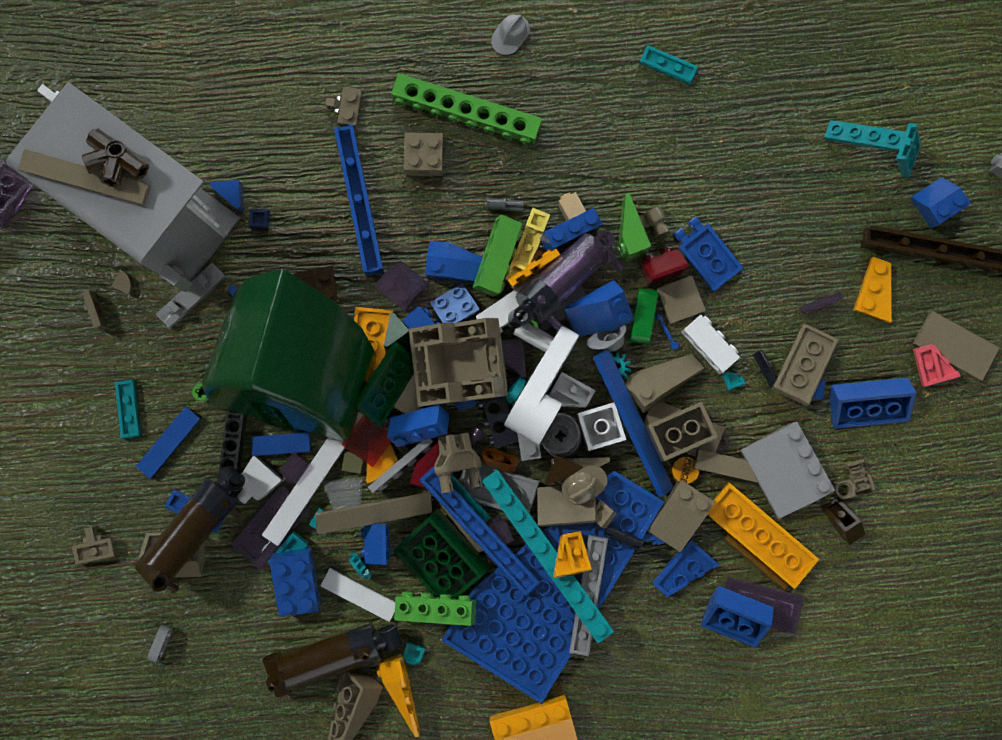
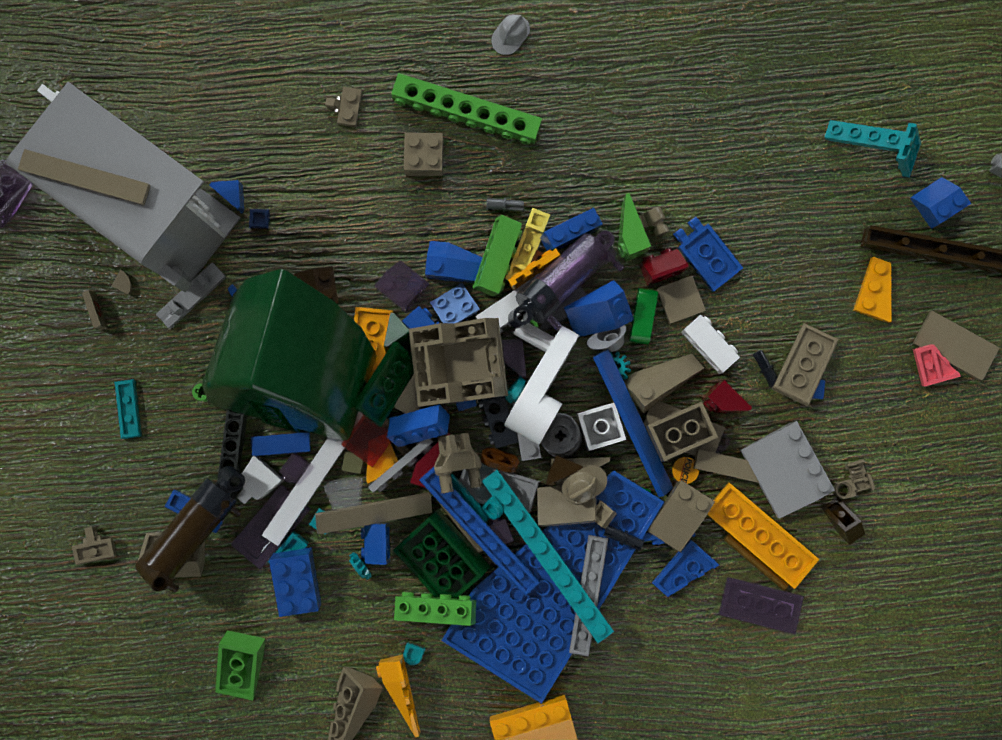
(112, 165): dark brown piece -> none
(159, 643): light grey beam -> none
(168, 442): blue tile -> none
(239, 664): none -> bright green slope
(329, 657): dark brown piece -> none
(359, 200): blue tile -> none
(359, 594): white tile -> none
(475, 436): clear purple pin -> none
(493, 508): none -> teal tile
(570, 205): tan brick -> none
(571, 392): white wing -> none
(571, 556): light orange wing -> none
(668, 65): teal tile -> none
(674, 345): blue hinge -> none
(724, 399): none -> dark red slope
(732, 380): teal tile -> none
(737, 616): blue slope -> none
(821, 302): clear purple tile -> none
(871, 403): blue slope -> none

